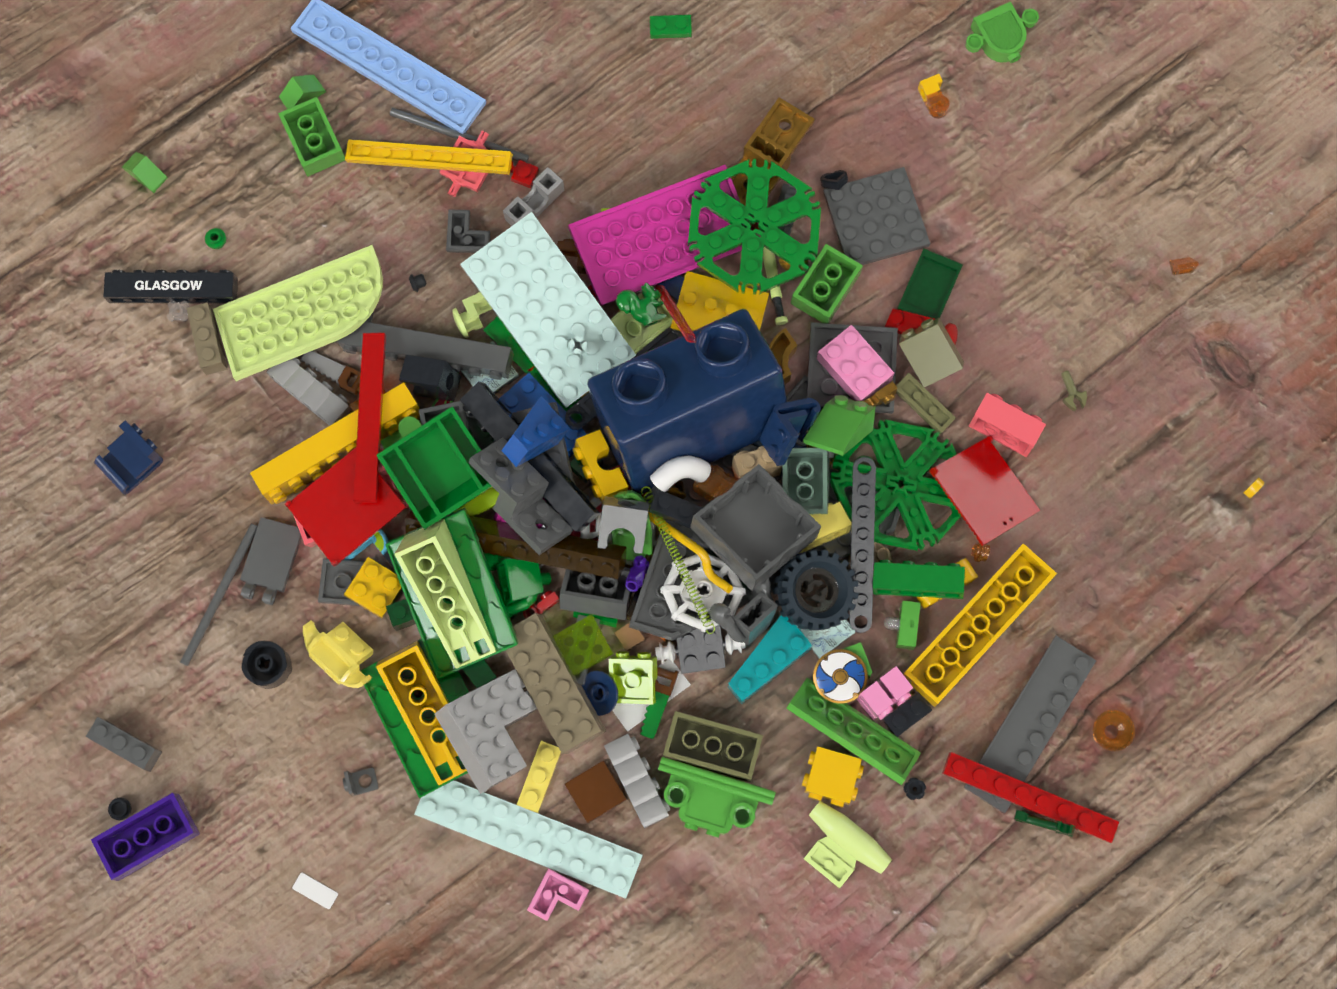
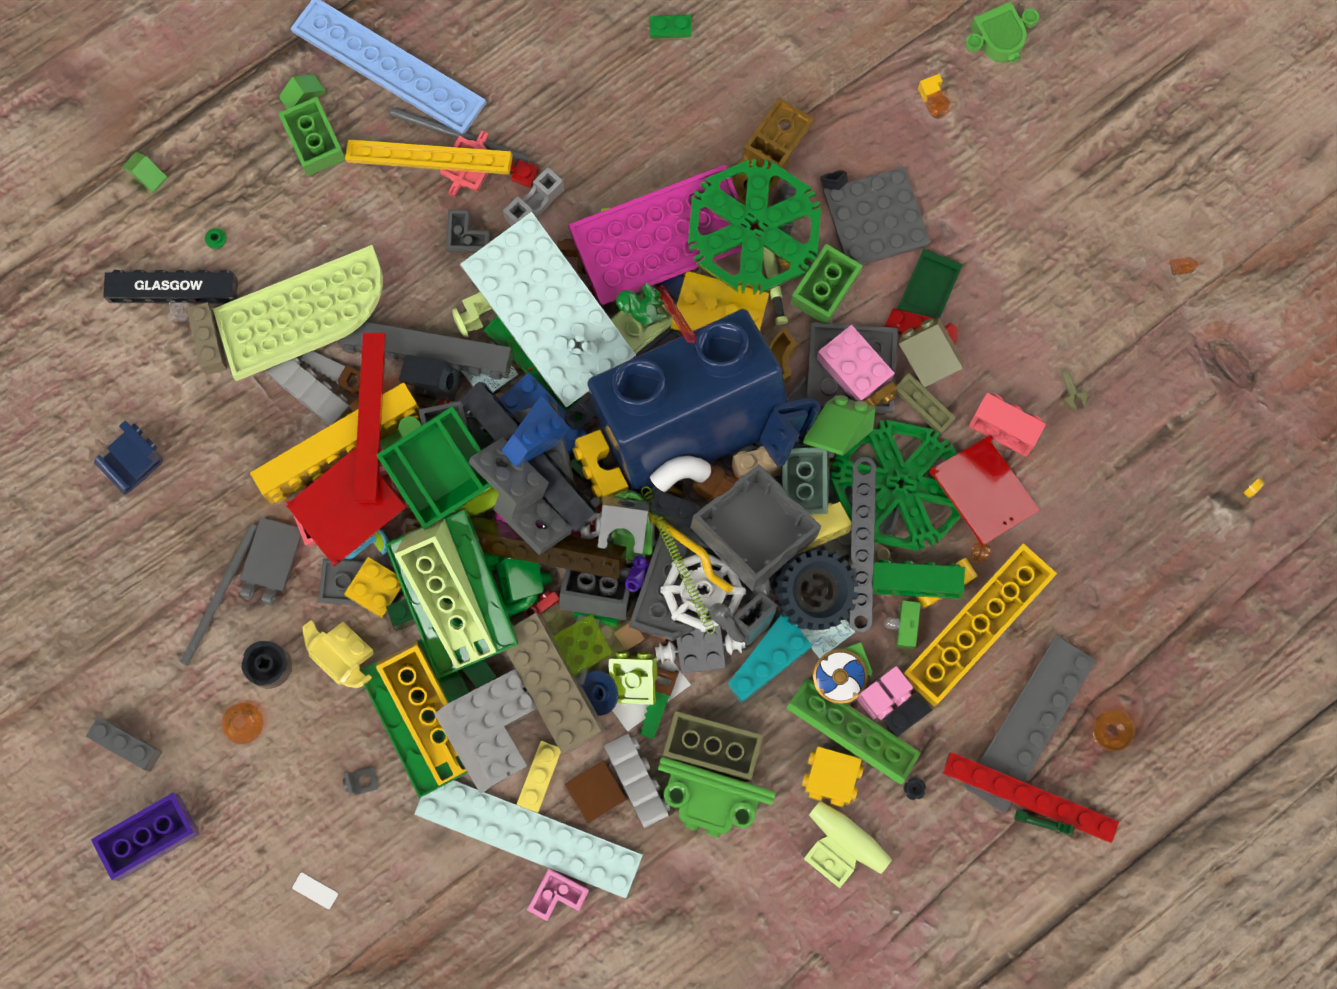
(119, 808): black plate -> none
(253, 724): none -> clear orange piece
(417, 282): black piece -> none

